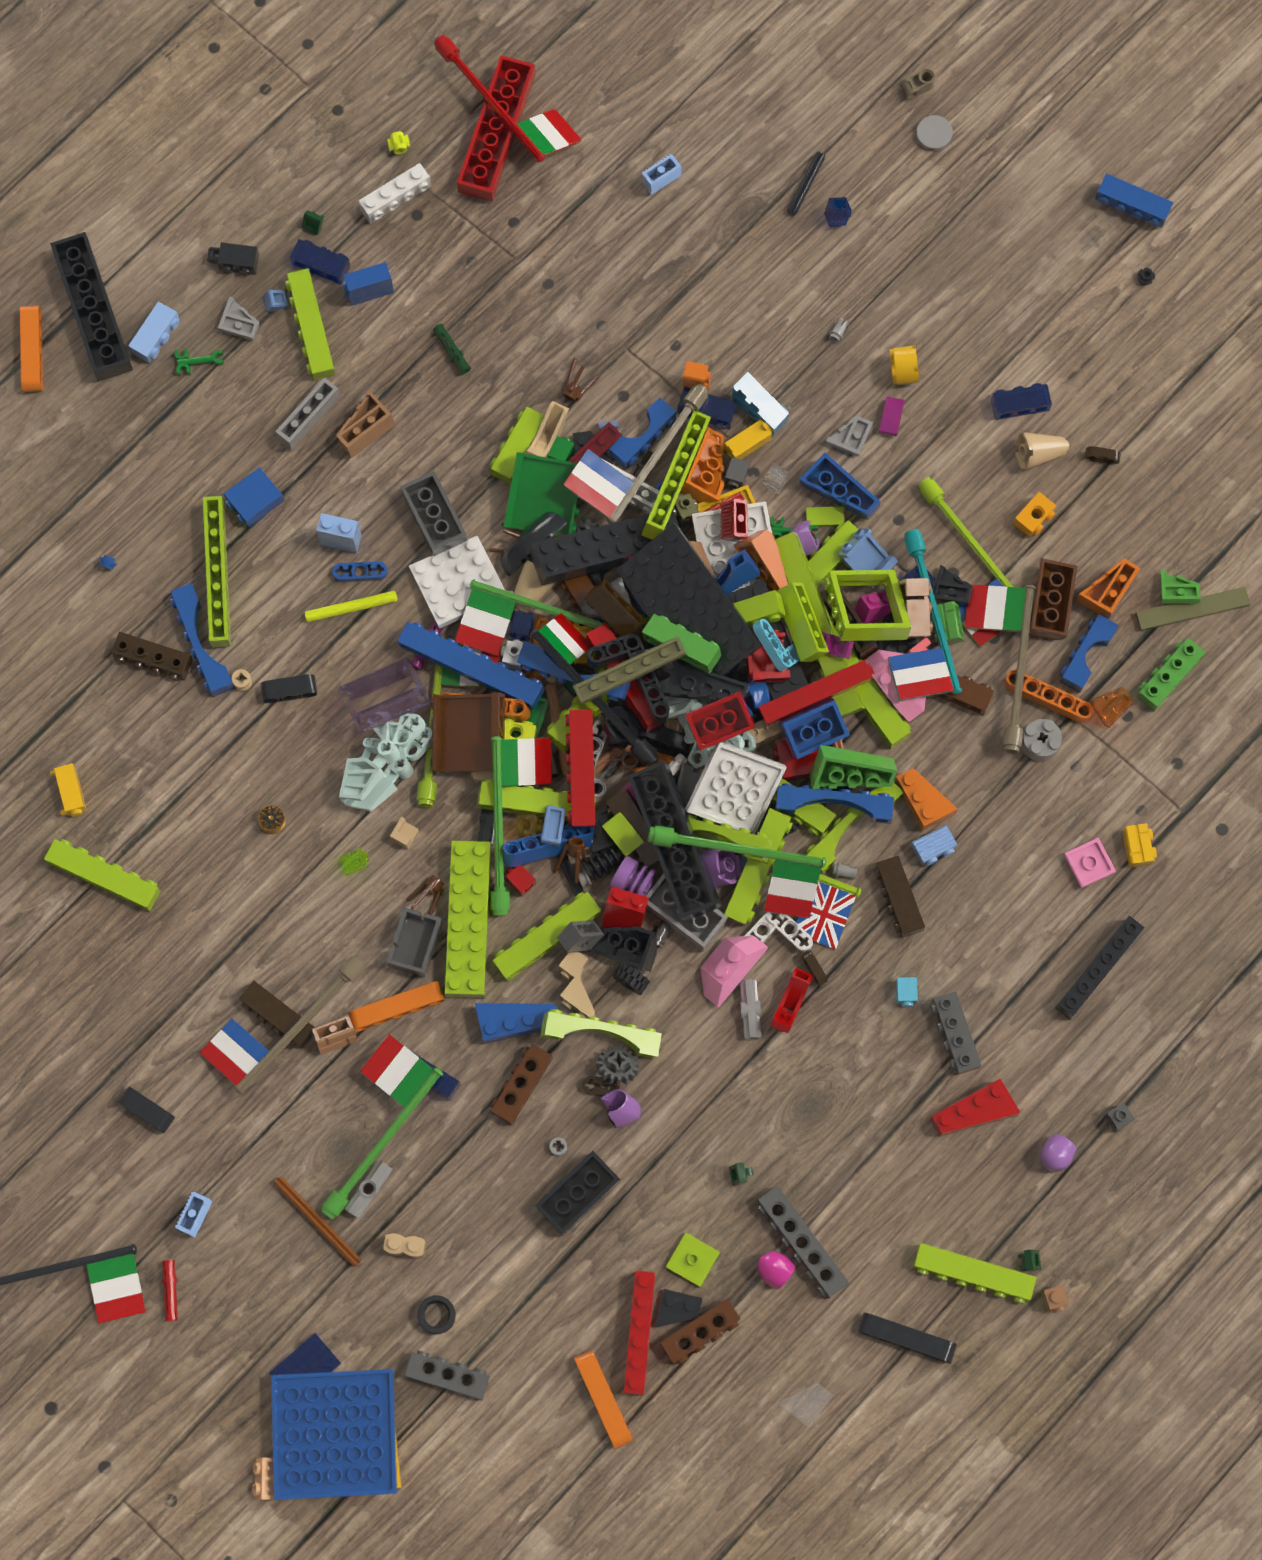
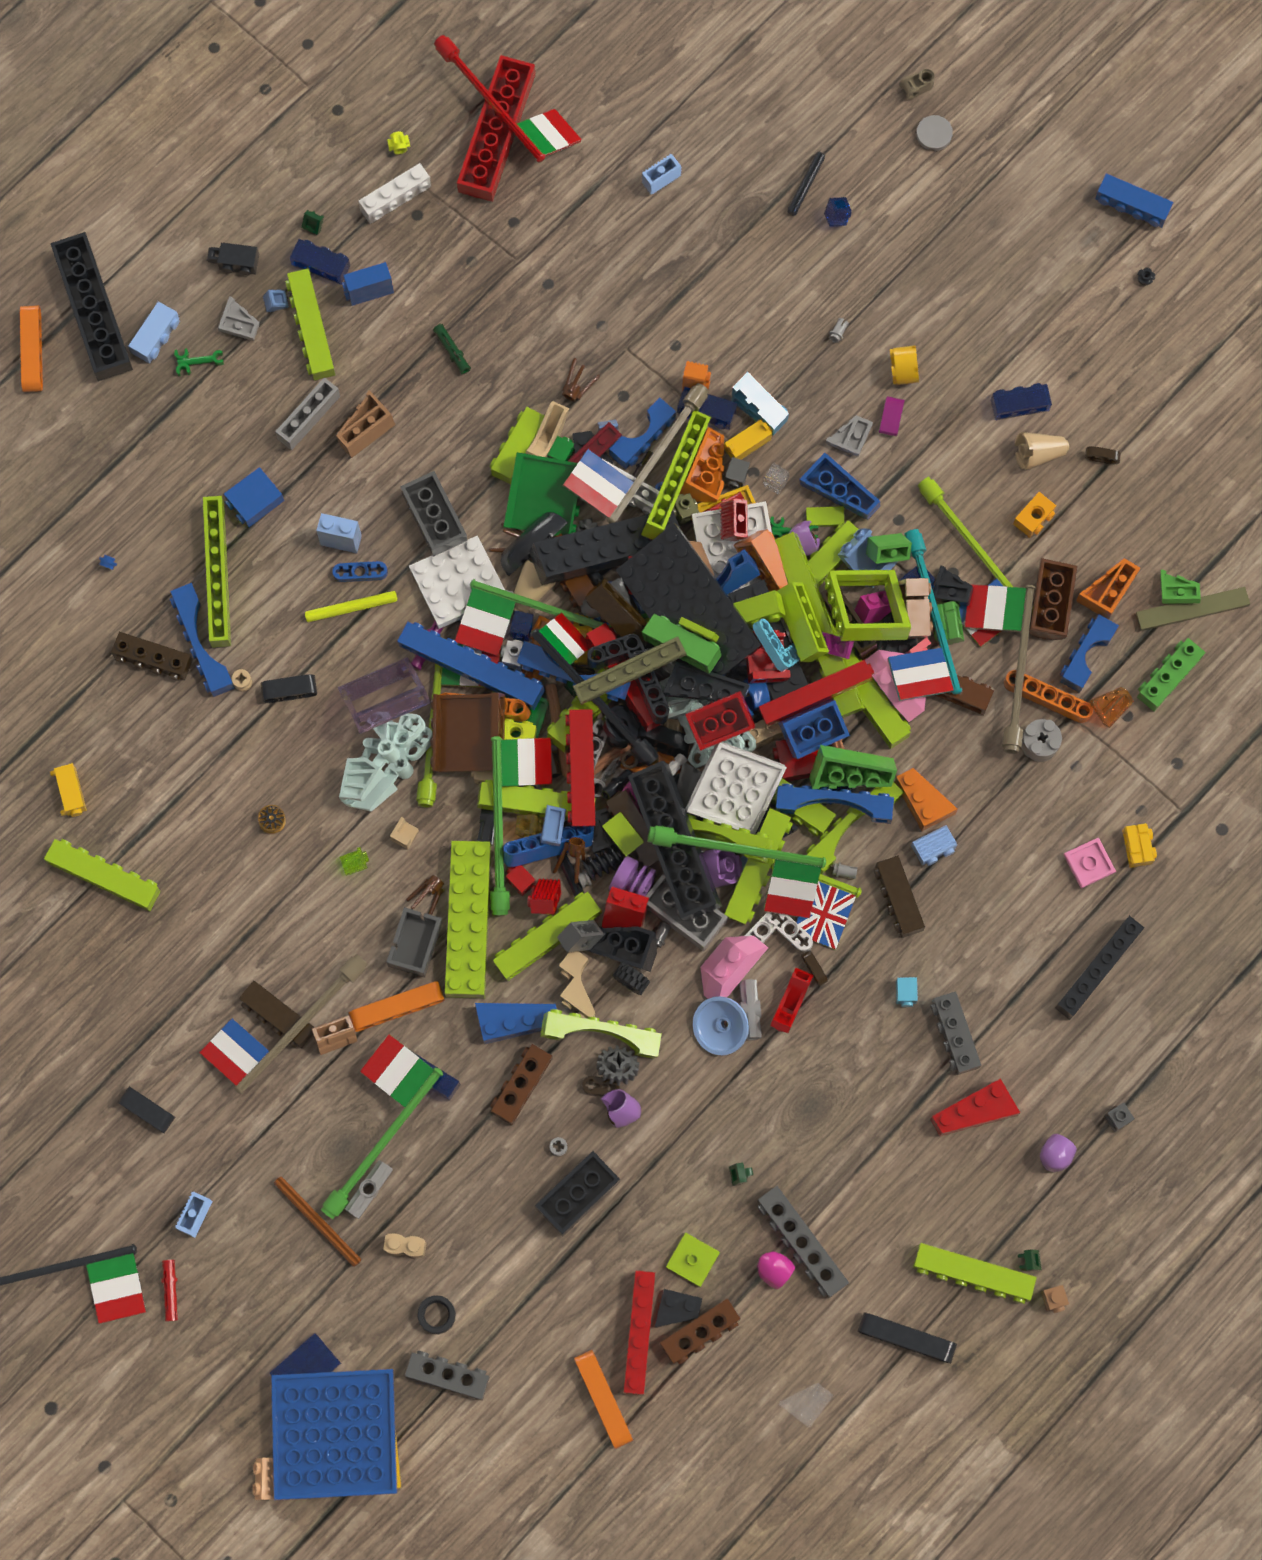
(545, 896): none -> red brick
(616, 784): none -> black axle
(693, 627): none -> lime tile
(710, 1028): none -> light blue dish
(888, 548): none -> bright green brick

